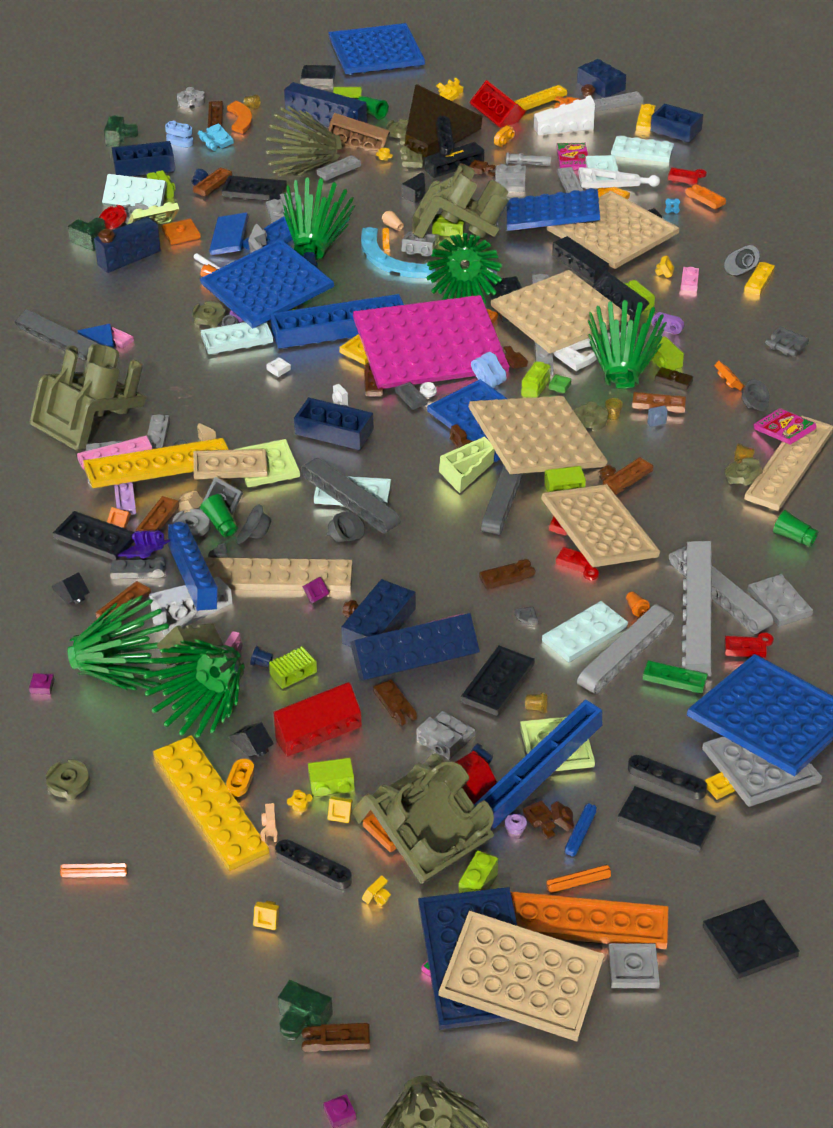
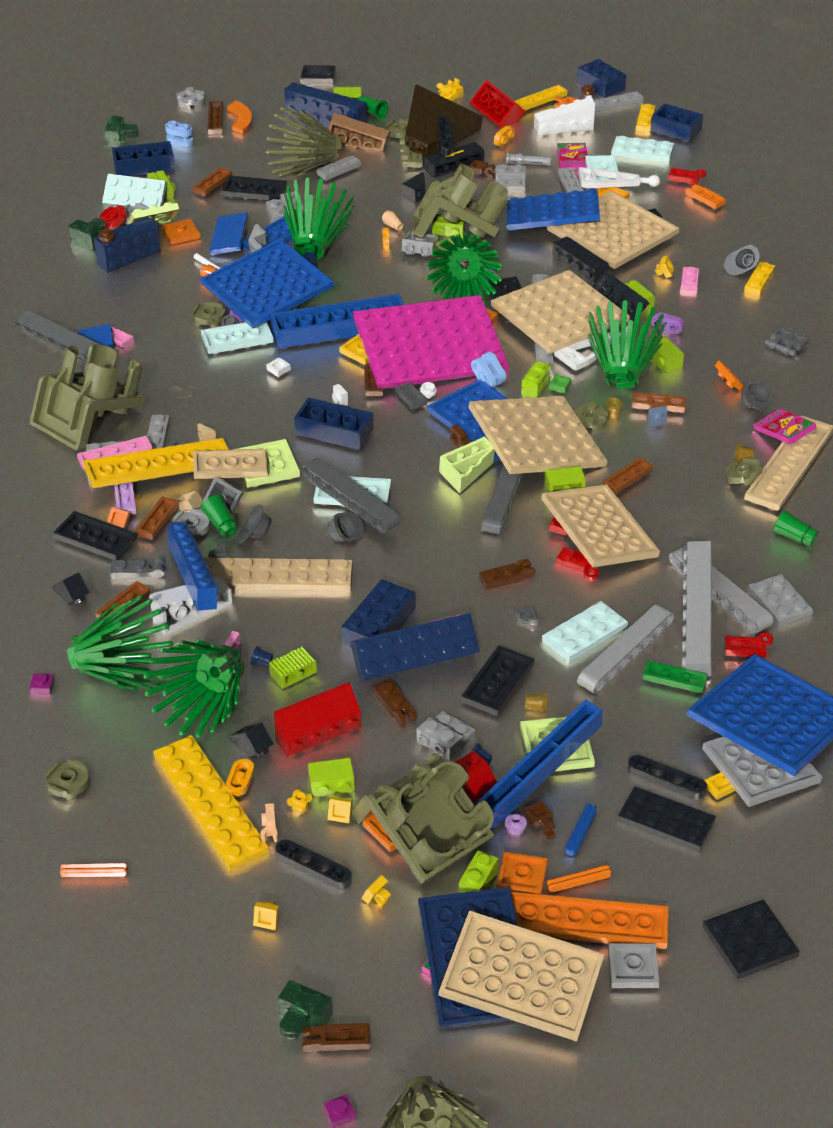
(145, 544): dark purple hinge -> none
(199, 175): dark blue piece -> none
(203, 632): olive wedge -> none
(219, 136): medium azure plate -> none
(252, 101): clear yellow piece -> none
(315, 589): magenta plate -> none
(349, 608): reddish brown plate -> none
(376, 48): blue plate -> none
(384, 154): yellow plate -> none
(387, 263): medium azure plate -> none
(515, 359): reddish brown plate -> none
(522, 873): none -> orange plate
(562, 816): reddish brown plate -> none
(606, 472): reddish brown plate -> none
(637, 604): orange cone -> none
(669, 202): dark azure plate -> none
(674, 378): dark brown plate -> none

